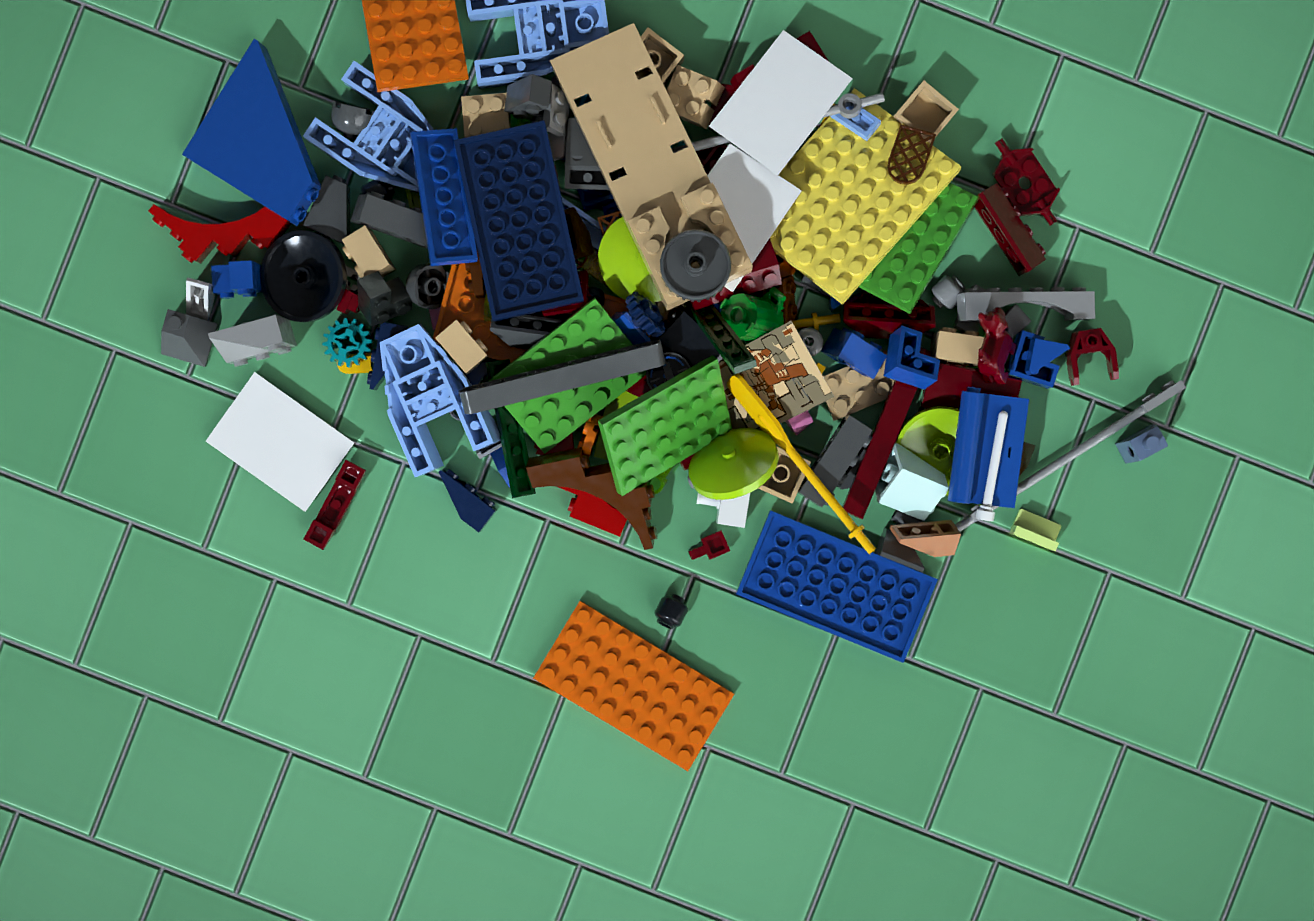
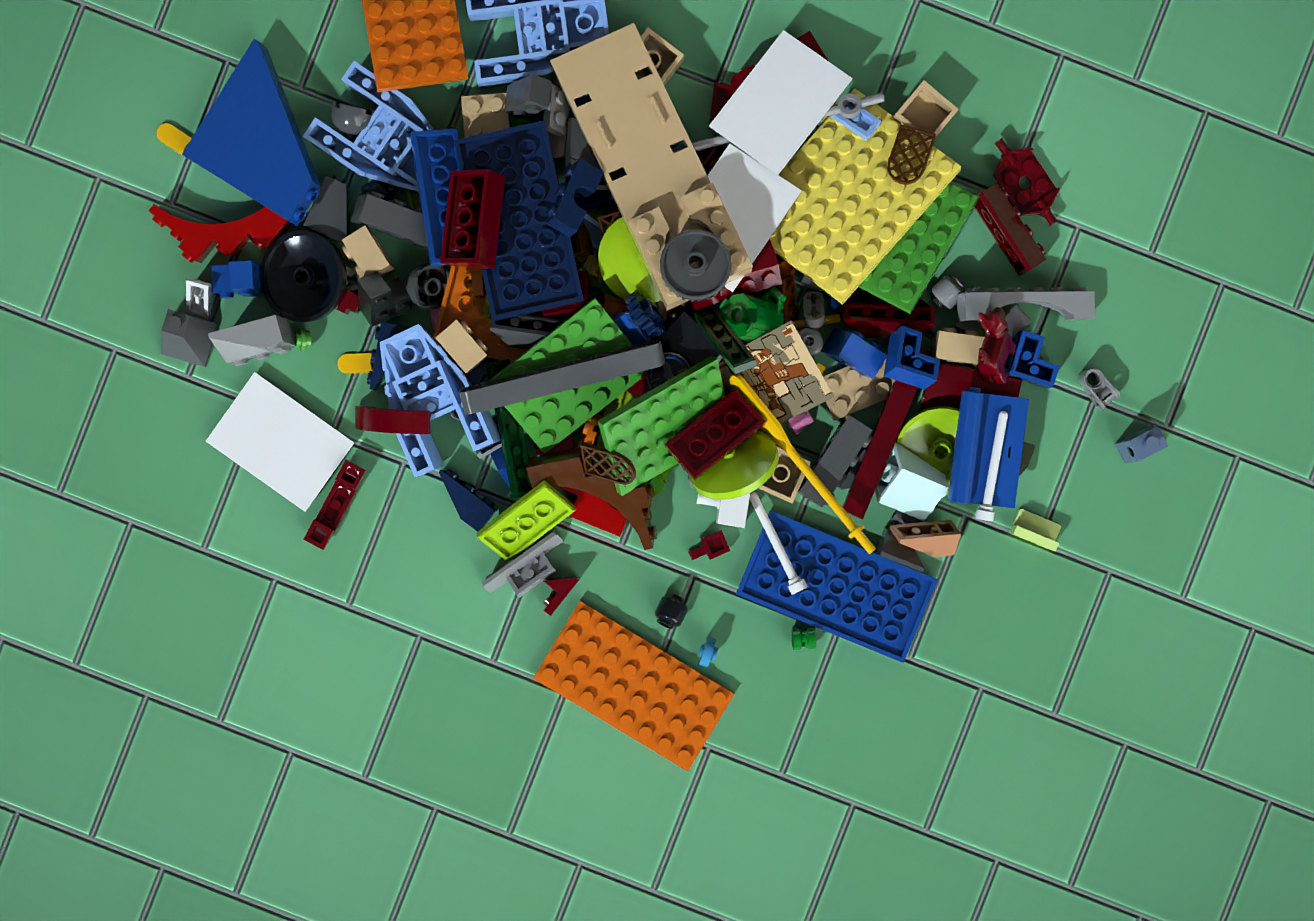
(173, 137): none -> yellow piece
(303, 339): none -> bright green plate
(344, 351): teal gear -> none
(392, 420): none -> dark red slope
(472, 219): none -> dark red slope
(526, 521): none -> lime tile
(527, 569): none -> light grey bracket
(562, 587): none -> dark red slope
(565, 213): none -> dark blue arch
(615, 455): none -> reddish brown window
(690, 91): tan piece -> none
(707, 652): none -> dark azure wheel
(715, 434): none -> dark red tile
(795, 582): none -> white piece
(803, 638): none -> green wheel
(810, 309): none -> light grey beam
(1041, 353): blue slope -> none
(1080, 345): dark red piece -> none
(1101, 391): none -> light grey piece
(1149, 403): light grey bar -> none

